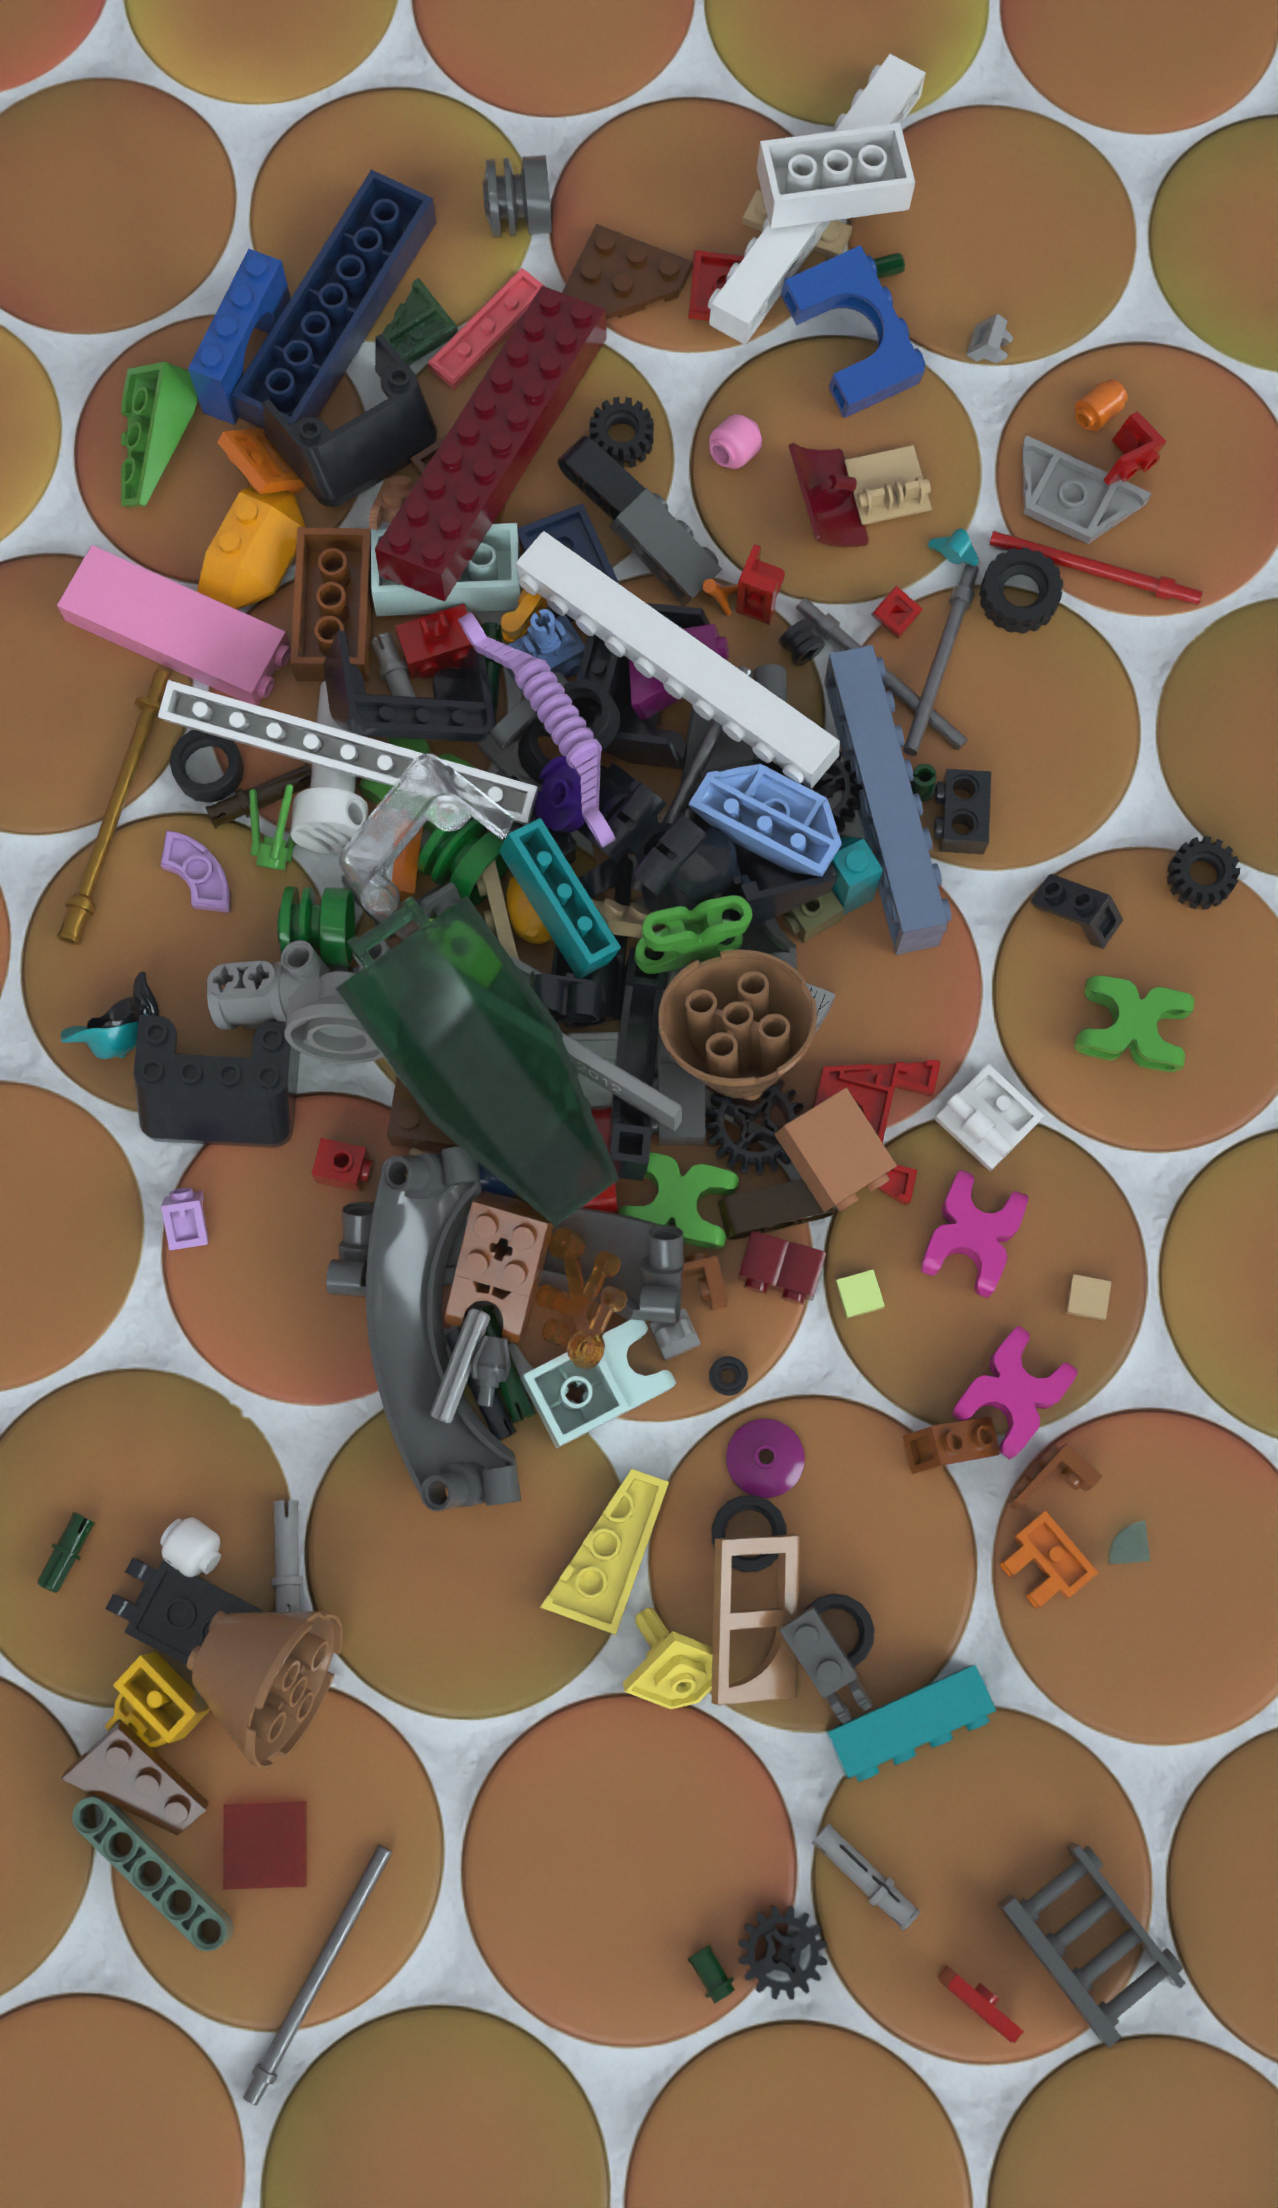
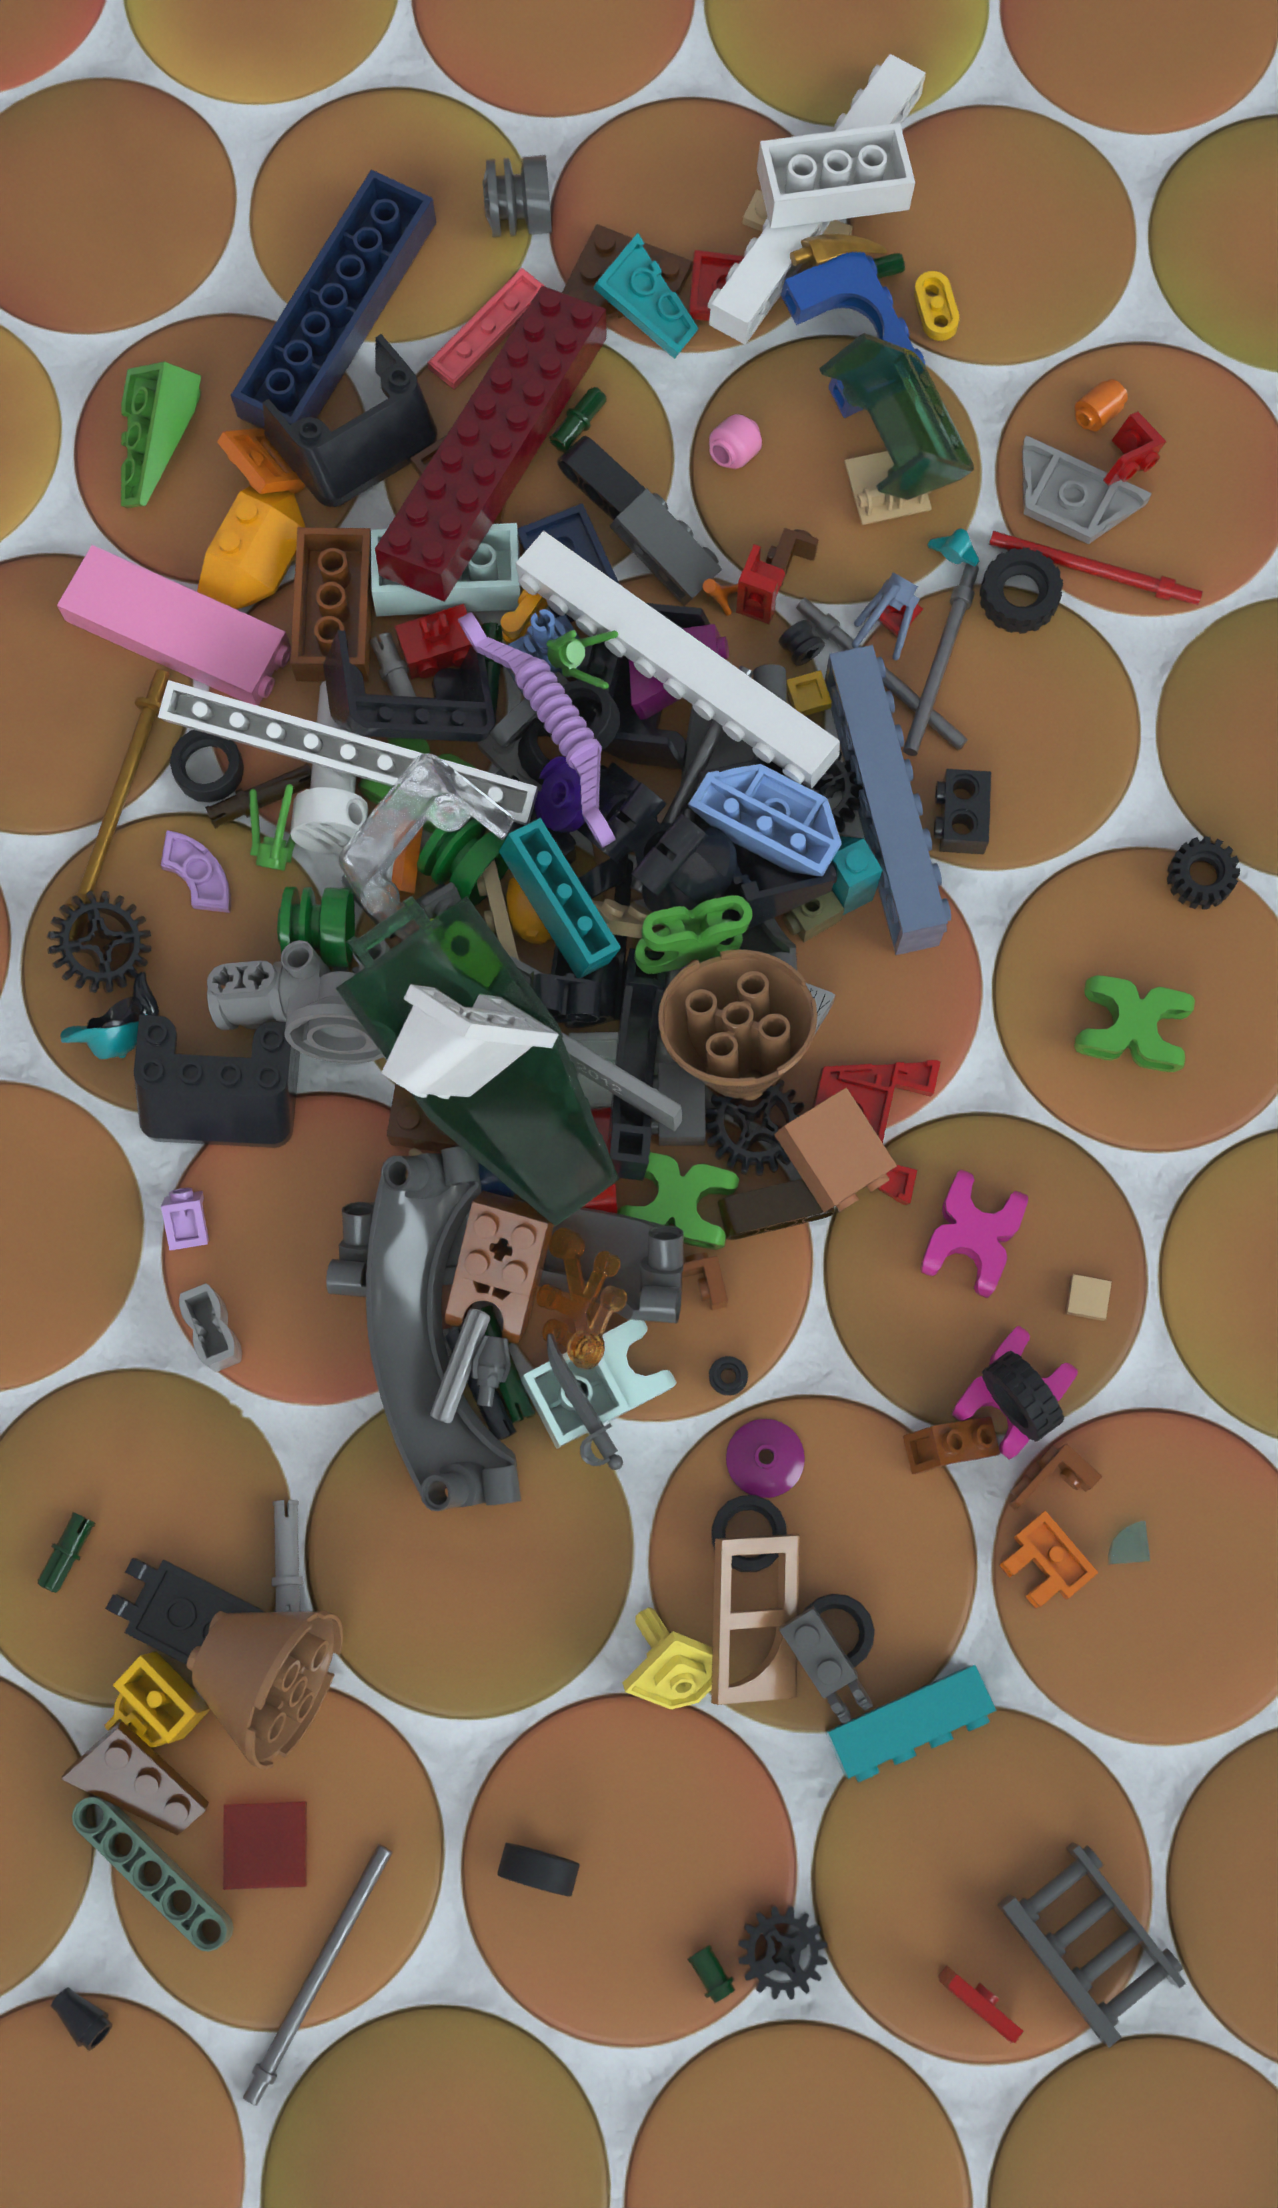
(82, 2019): none -> black cone
(97, 925): none -> black gear
(190, 1547): white head -> none
(208, 1317): none -> light grey brick
(252, 301): blue arch -> none
(342, 1165): red brick -> none
(389, 500): nougat hinge -> none
(419, 325): clear green wing -> none
(457, 1047): none -> white windscreen
(538, 1869): none -> black tyre
(569, 653): none -> bright green plant
(578, 419): none -> dark green axle
(585, 1411): none -> dark grey sword
(606, 1565): light yellow wing -> none
(623, 414): black tyre -> none
(641, 294): none -> teal wing
(675, 1338): light grey tile -> none
(781, 1267): dark red brick -> none
(792, 543): none -> reddish brown bracket
(809, 693): none -> yellow plate
(824, 247): none -> pearl gold bar
(829, 496): dark red shield -> none
(860, 1294): yellowish green tile -> none
(866, 1877): light grey pin -> none
(896, 593): none -> sand blue plant
(906, 413): none -> clear green windscreen
(924, 781): dark green pin -> none
(937, 308): none -> yellow plate
(987, 340): light grey tile -> none
(989, 1117): white plate -> none
(1023, 1396): none -> black tyre
(1081, 905): black bracket -> none

